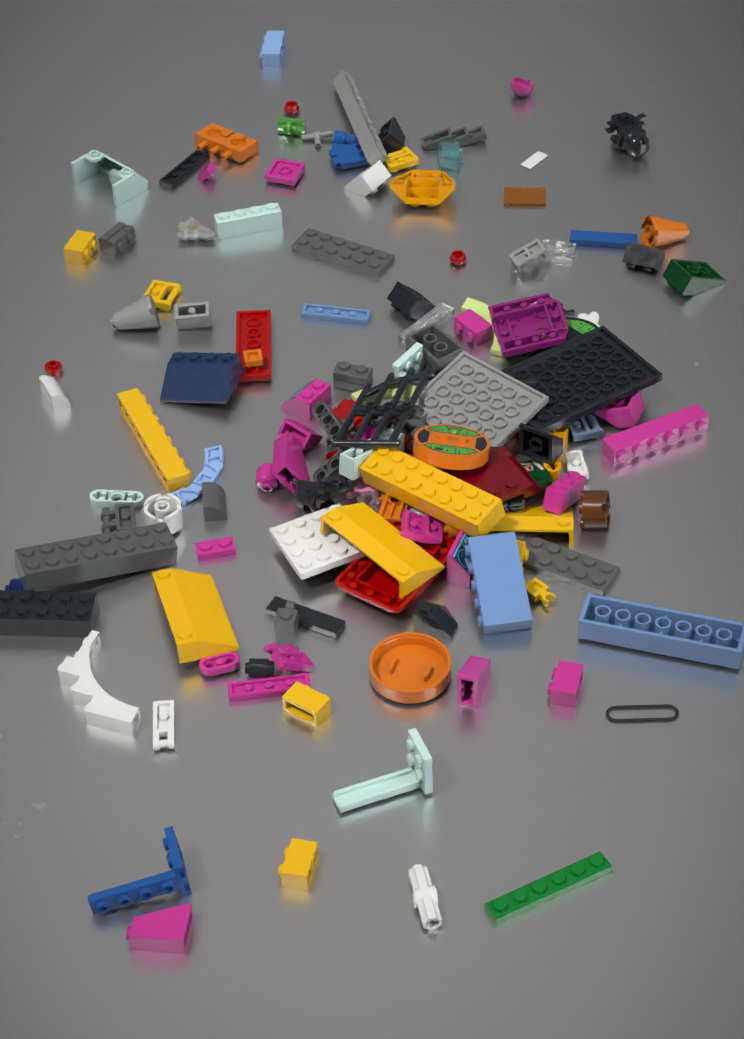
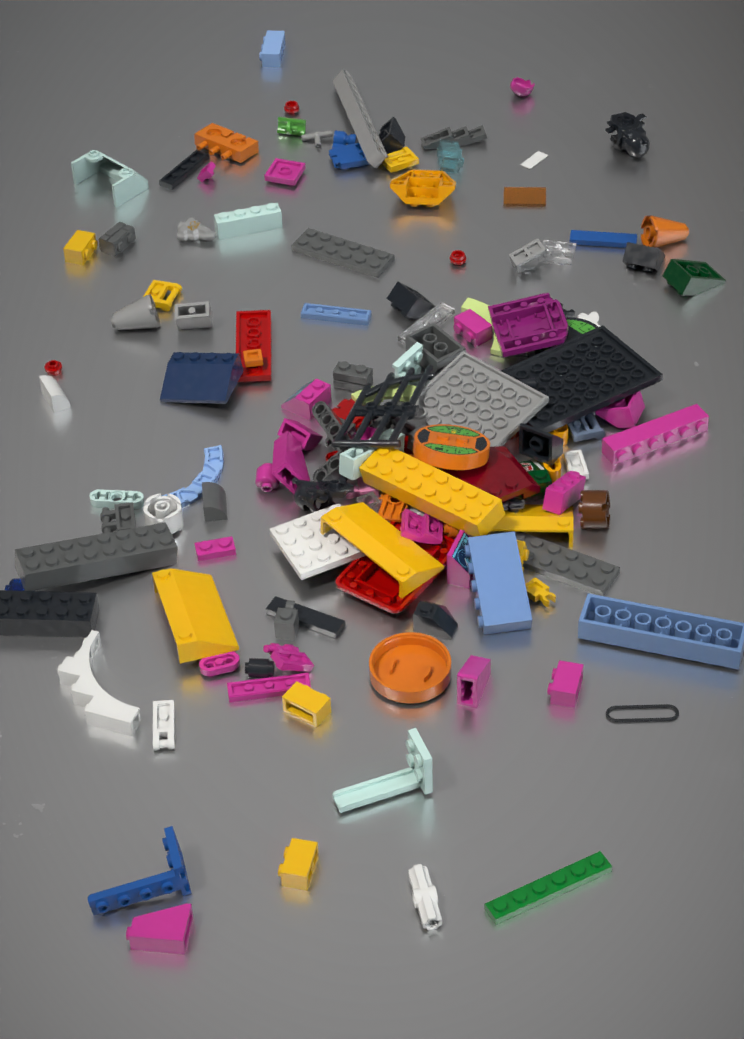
(154, 440): yellow brick -> none
(369, 180): white slope -> none

